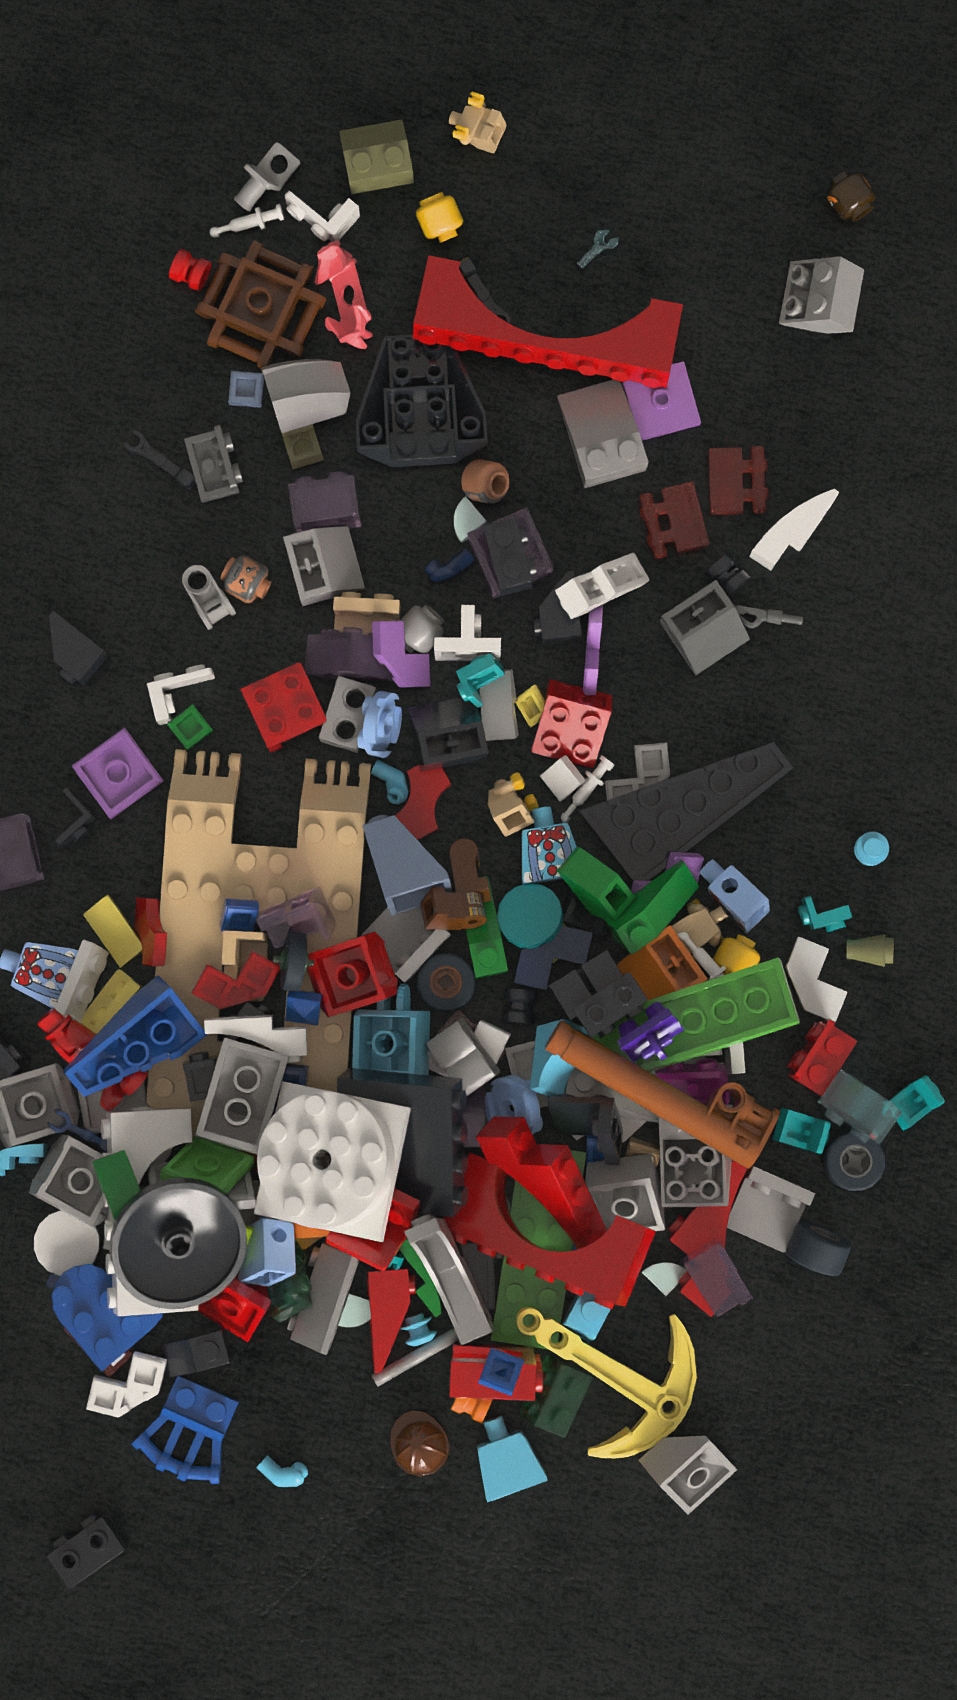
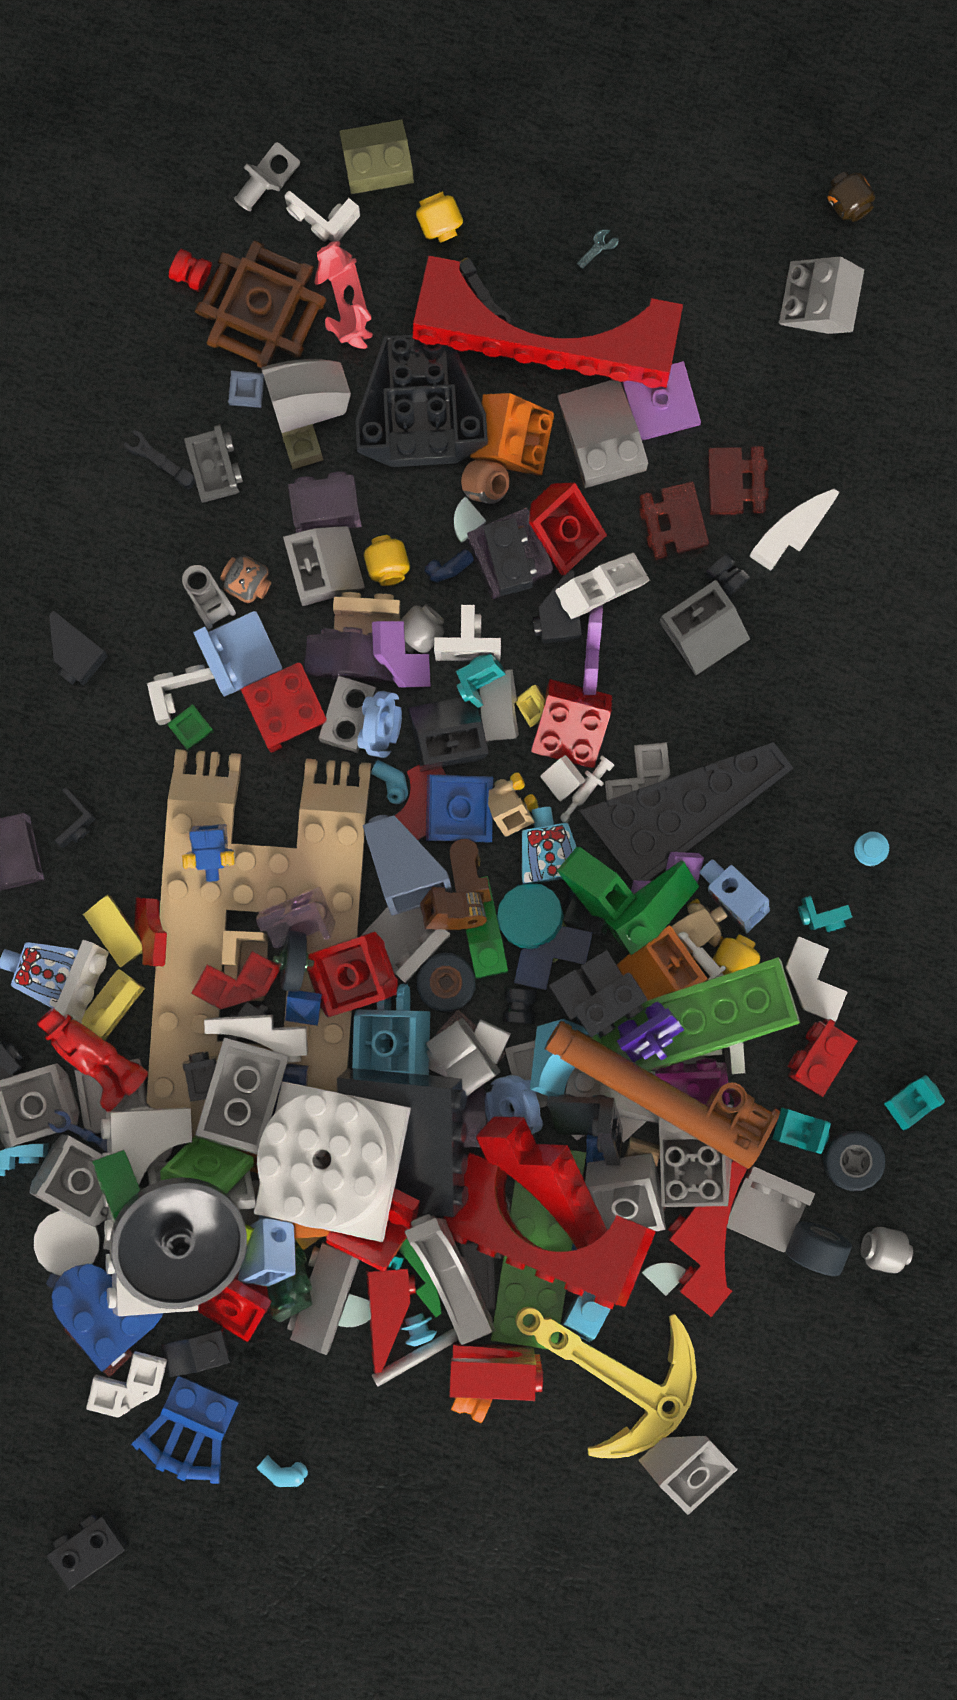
(117, 773): medium lavender plate -> none
(141, 1034): blue wedge -> none
(209, 850): none -> blue piece
(238, 653): none -> light blue bracket
(239, 915): blue tile -> none
(249, 221): white piece -> none
(386, 560): none -> yellow head
(419, 1443): reddish brown piece -> none
(458, 808): none -> blue plate
(478, 125): tan piece -> none
(501, 1371): blue tile -> none
(507, 1461): medium azure torso -> none
(515, 433): none -> orange slope
(560, 1397): clear green bracket -> none
(565, 525): none -> red slope
(716, 1277): panel -> none
(769, 615): dark grey hand -> none
(859, 1107): clear light blue brick -> none
(872, 950): olive cone -> none
(886, 1249): none -> light grey head

